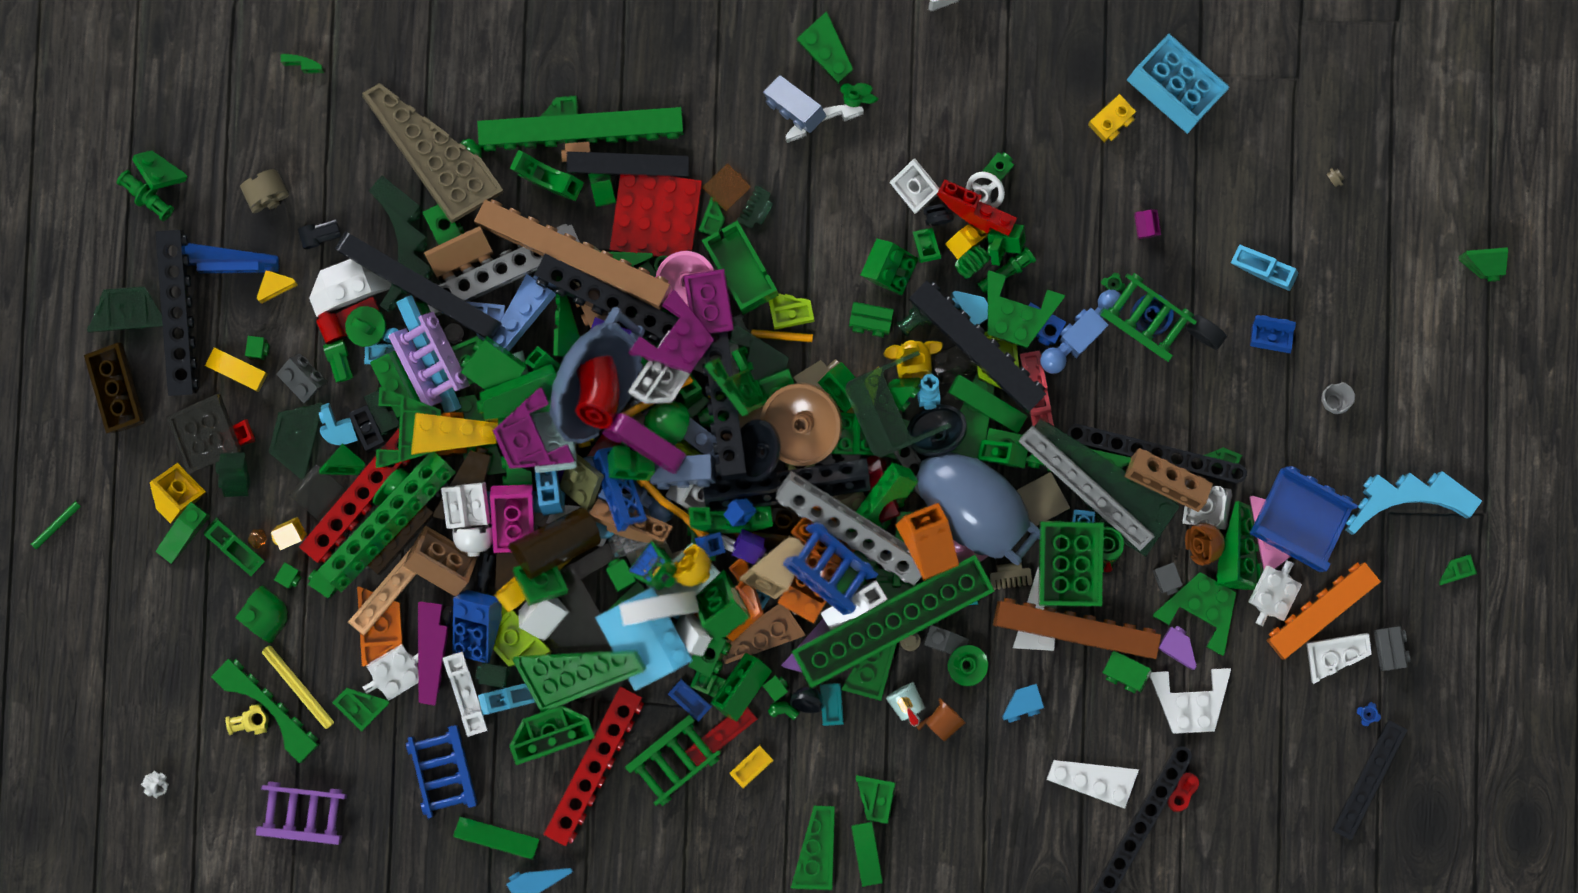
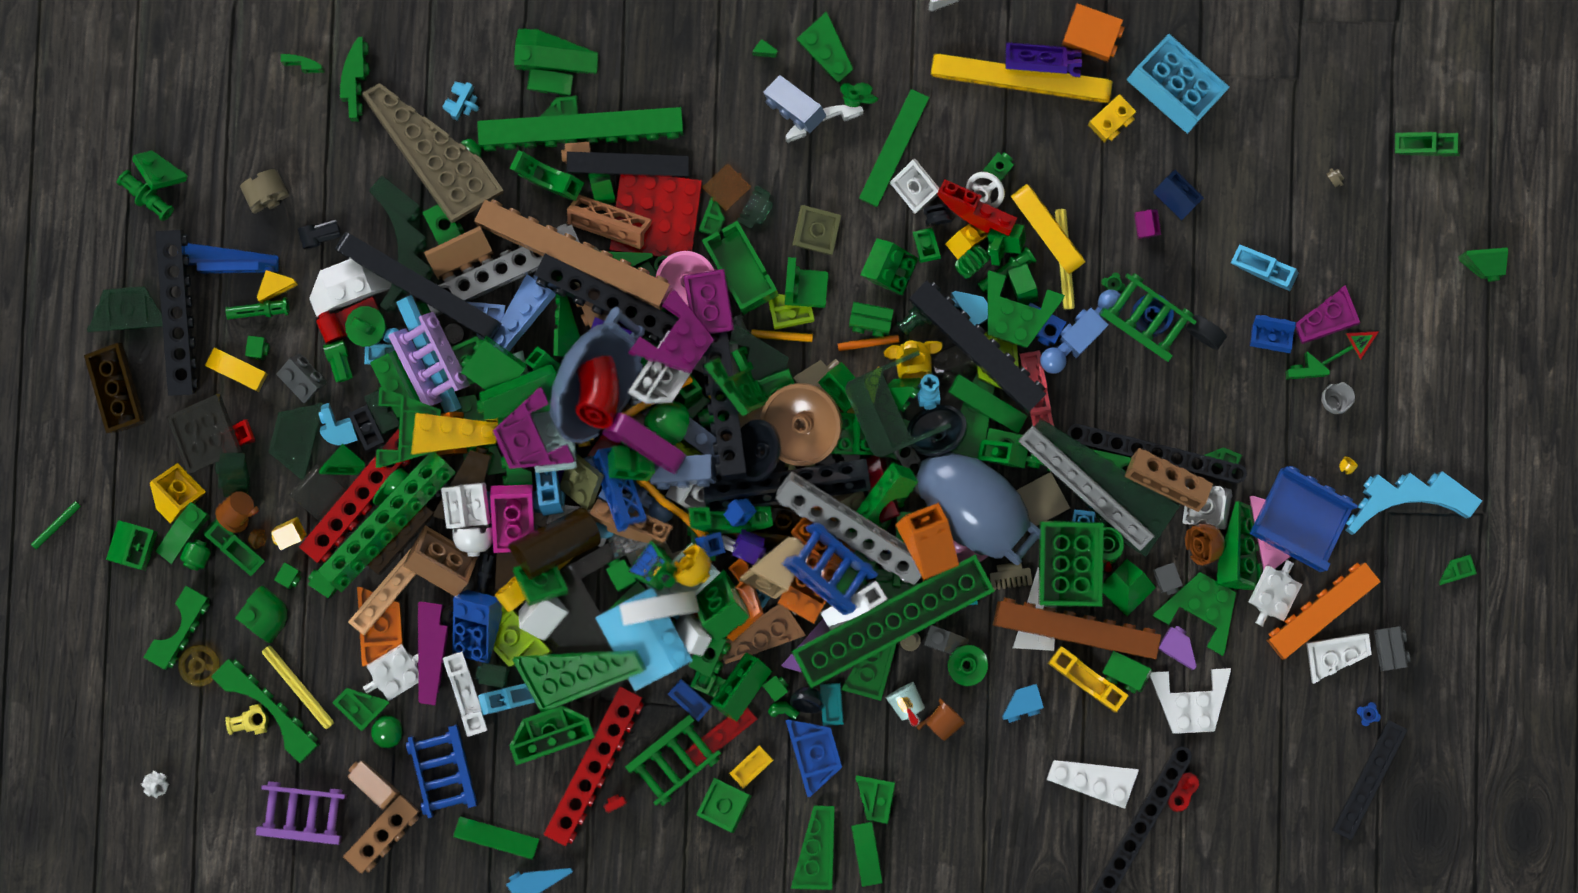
(132, 545): none -> green slope
(191, 606): none -> green arch
(195, 555): none -> green head
(195, 658): none -> clear yellow piece
(234, 512): none -> dark orange hat
(267, 308): none -> green pin
(354, 70): none -> green slope
(356, 854): none -> medium nougat brick
(373, 784): none -> slope
(386, 731): none -> green hair
(464, 92): none -> medium azure hips
(549, 53): none -> green wedge
(549, 81): none -> green slope
(605, 224): none -> nougat fence
(615, 802): none -> red plate
(723, 805): none -> green hinge
(765, 50): none -> green slope
(805, 286): none -> green bracket
(814, 753): none -> blue wing
(816, 230): none -> olive hinge
(868, 342): none -> orange bar
(894, 148): none -> green tile
(1023, 284): none -> green slope
(1033, 81): none -> yellow beam
(1042, 58): none -> dark purple tile
(1048, 229): none -> yellow beam
(1066, 279): none -> light yellow axle
(1087, 679): none -> yellow arch
(1093, 32): none -> orange brick
(1127, 587): none -> green slope
(1178, 194): none -> dark blue panel
(1312, 369): none -> green slope
(1330, 317): none -> magenta wing
(1348, 465): none -> yellow hinge
(1359, 342): none -> piece
(1427, 144): none -> green slope

